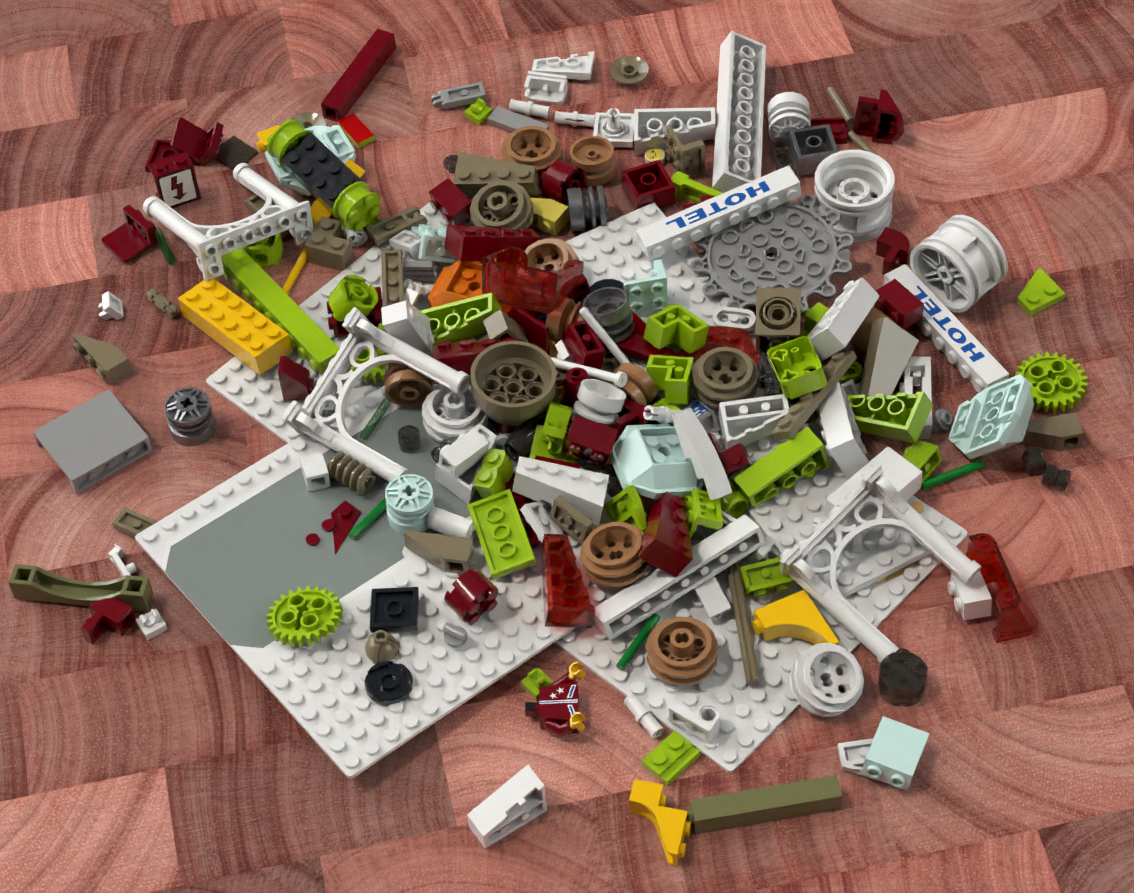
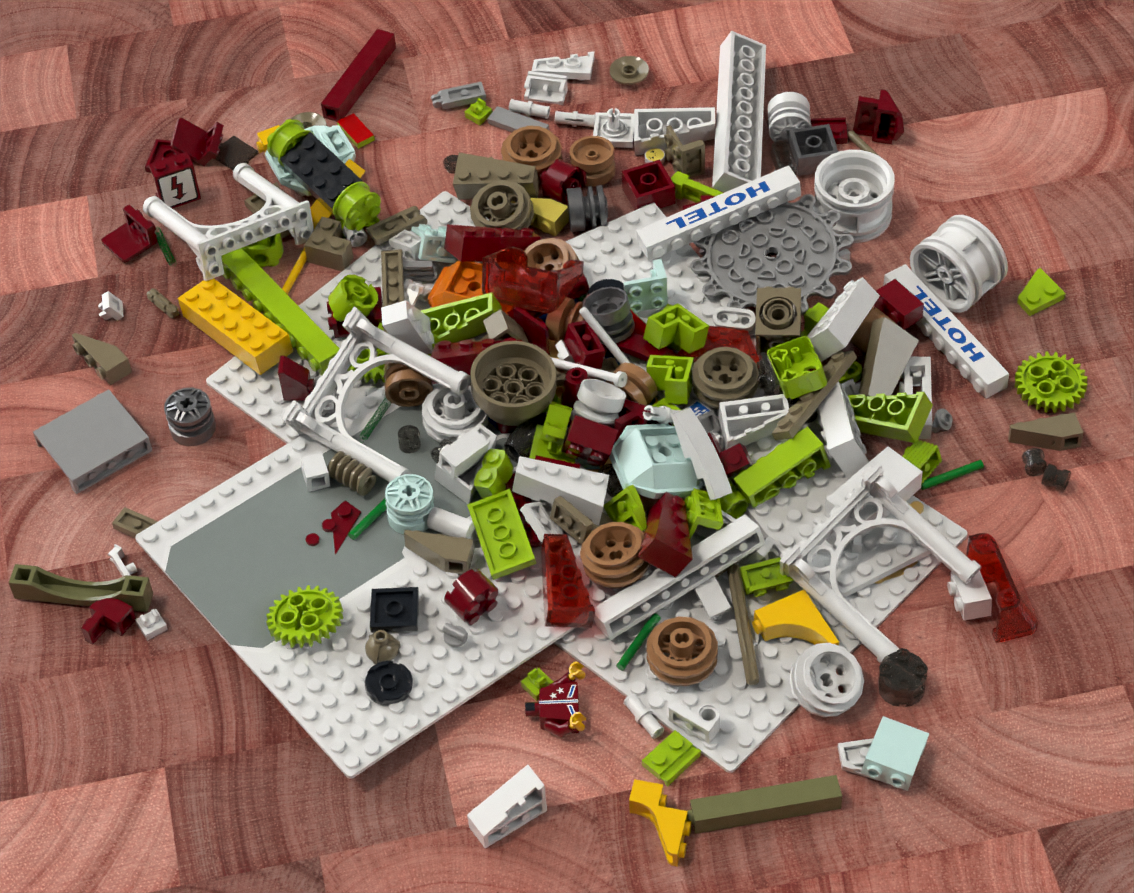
(450, 202): dark red brick -> none
(840, 105): dark tan bar -> none
(893, 248): dark red brick -> none
(993, 418): light aqua piece -> none

